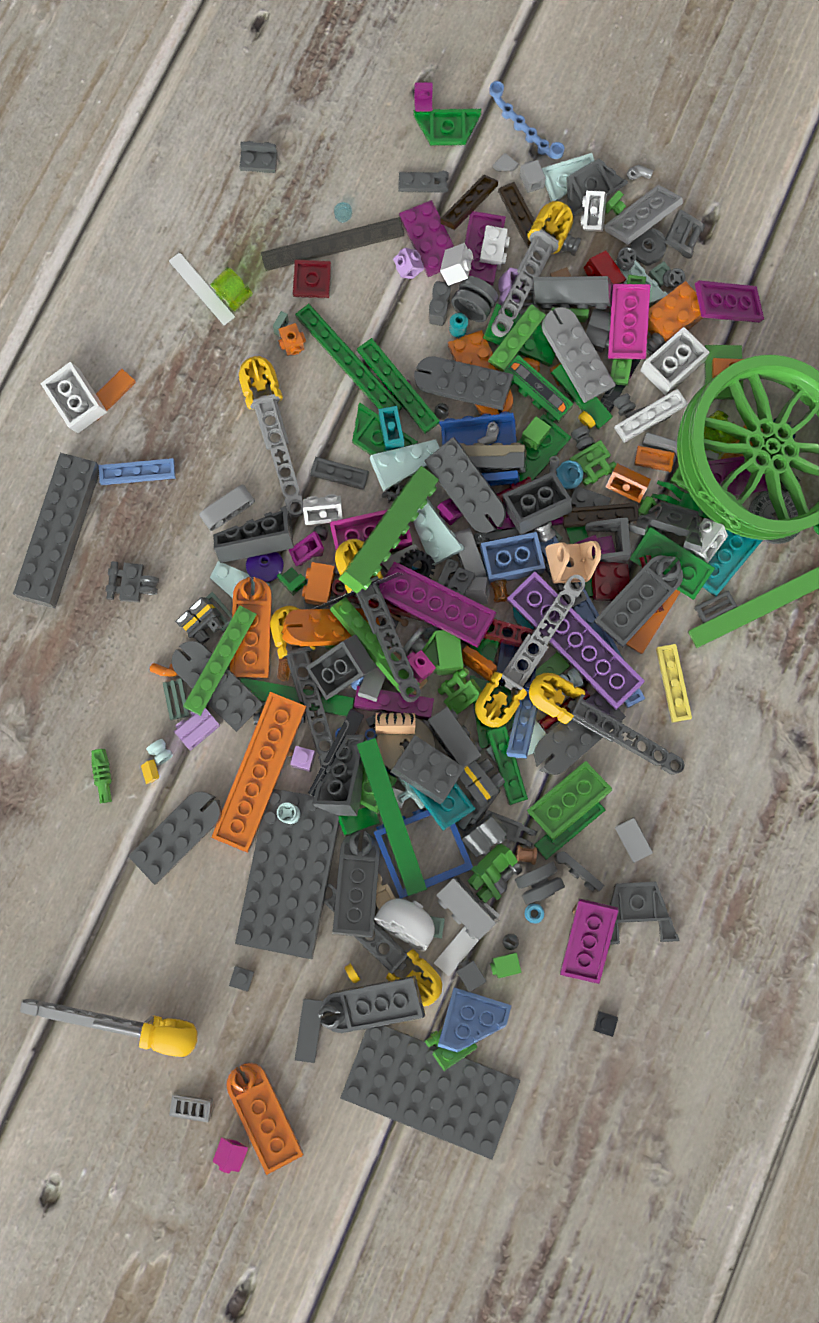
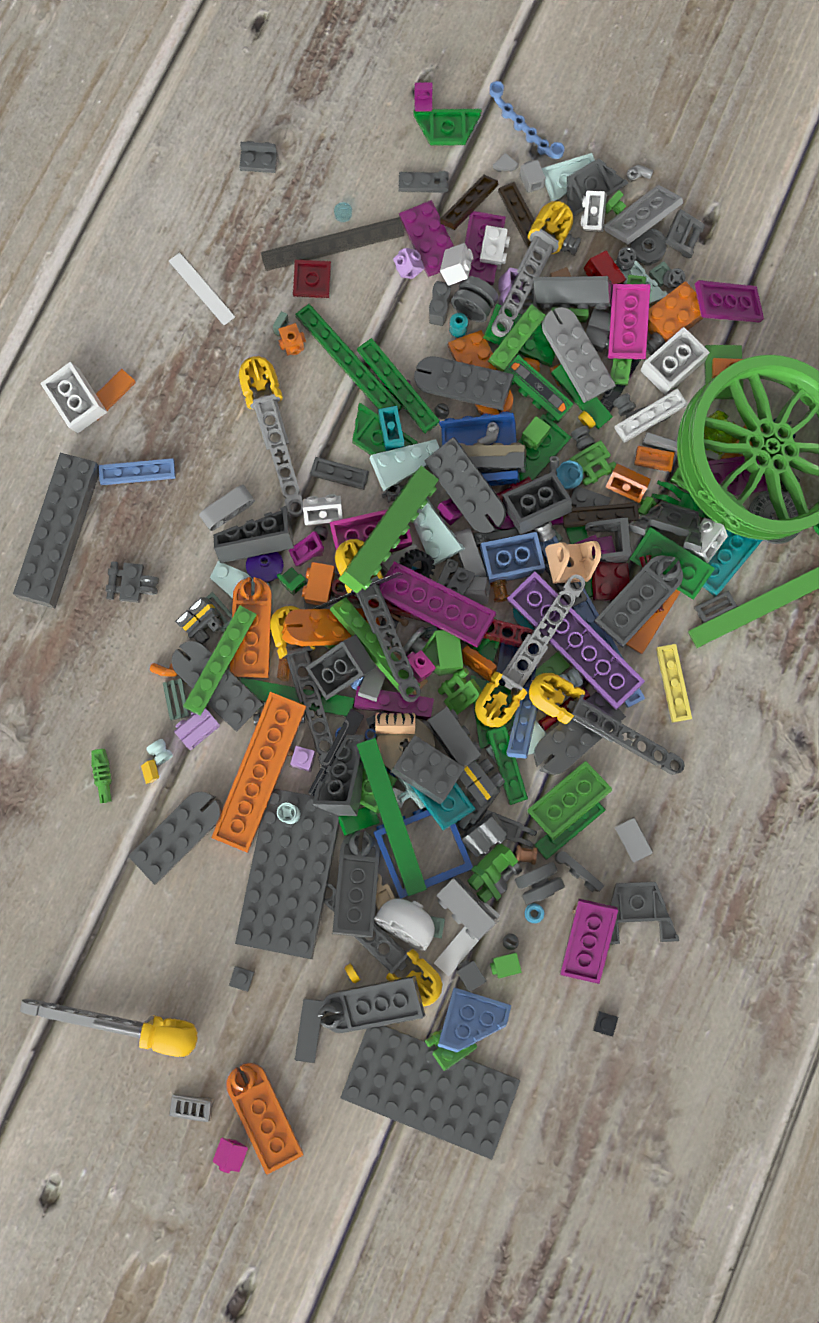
(231, 289): clear neon green brick -> none

